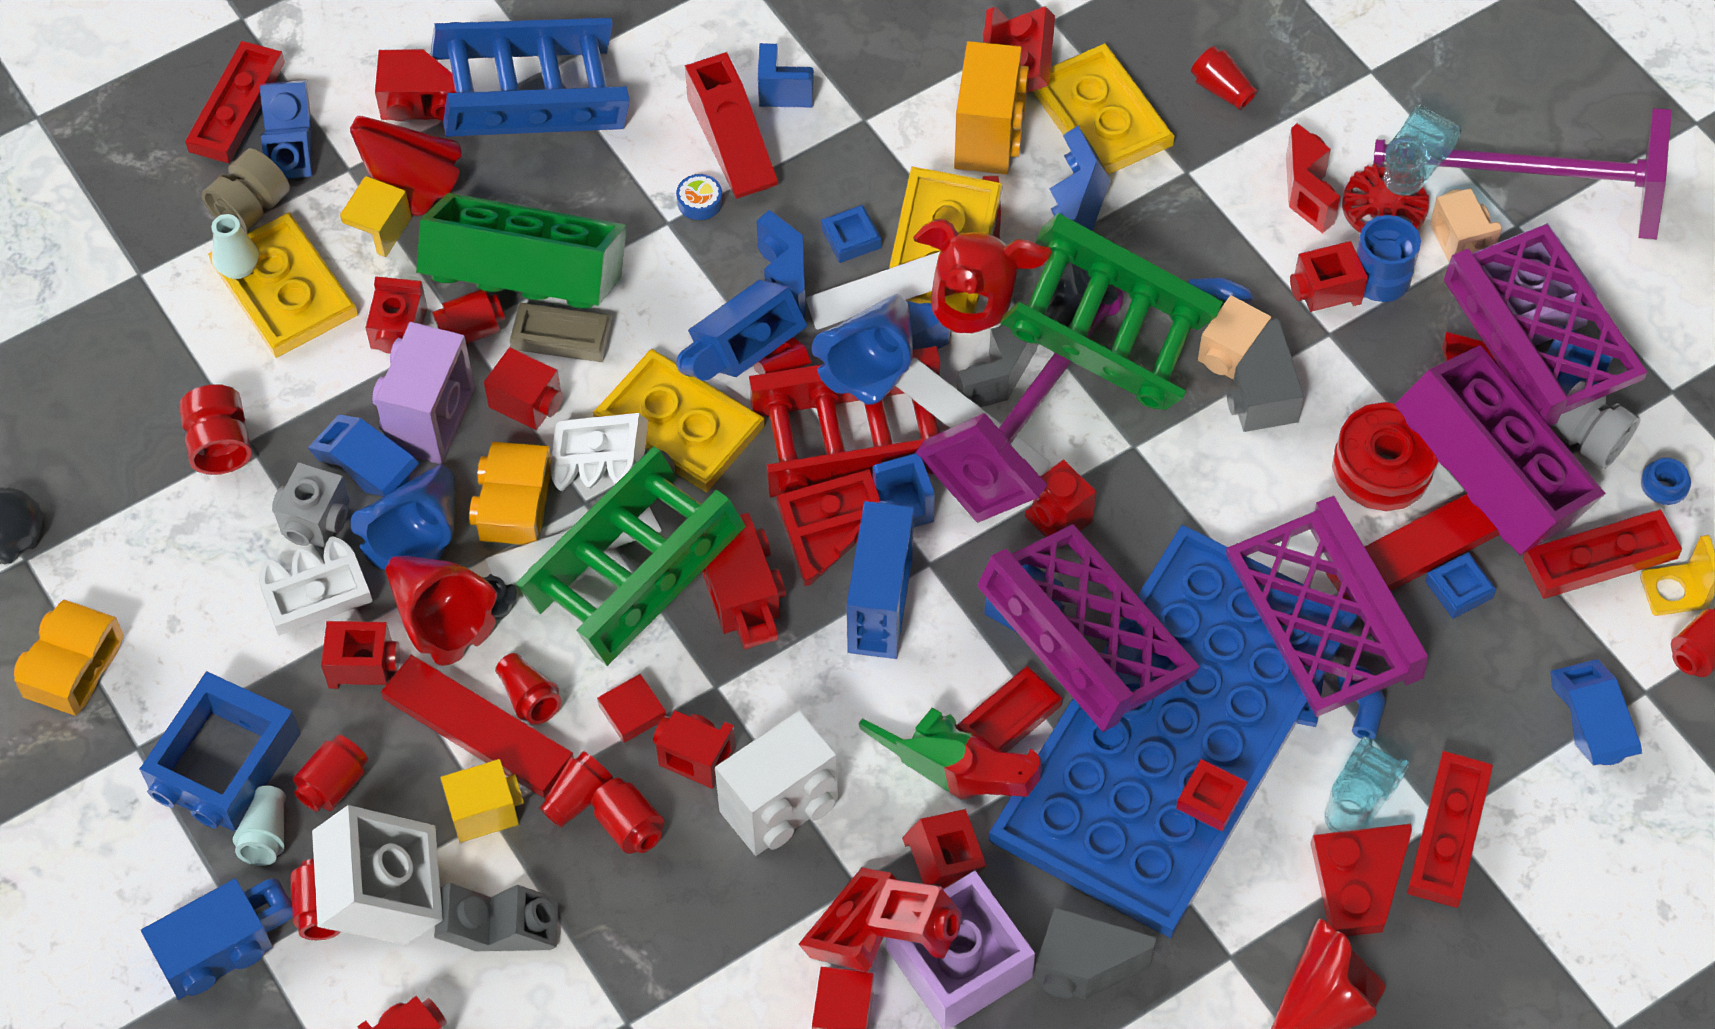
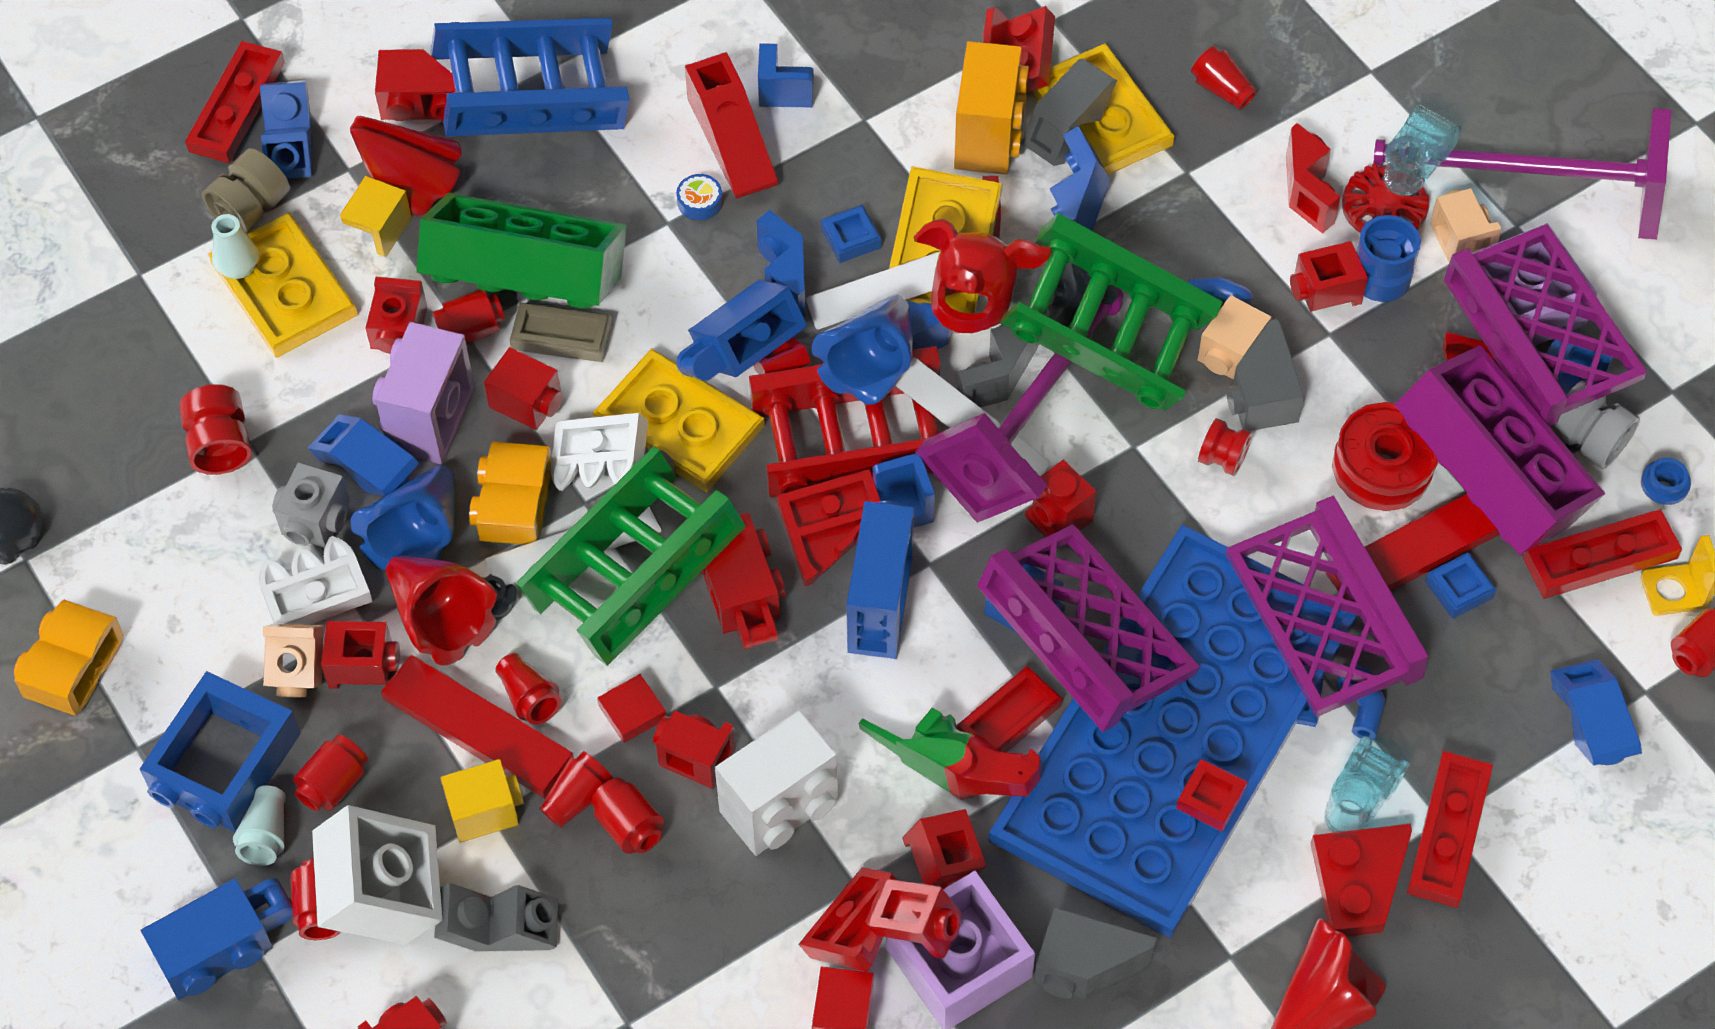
(306, 645): none -> light nougat brick
(1074, 100): none -> dark grey slope
(1225, 447): none -> red wheel

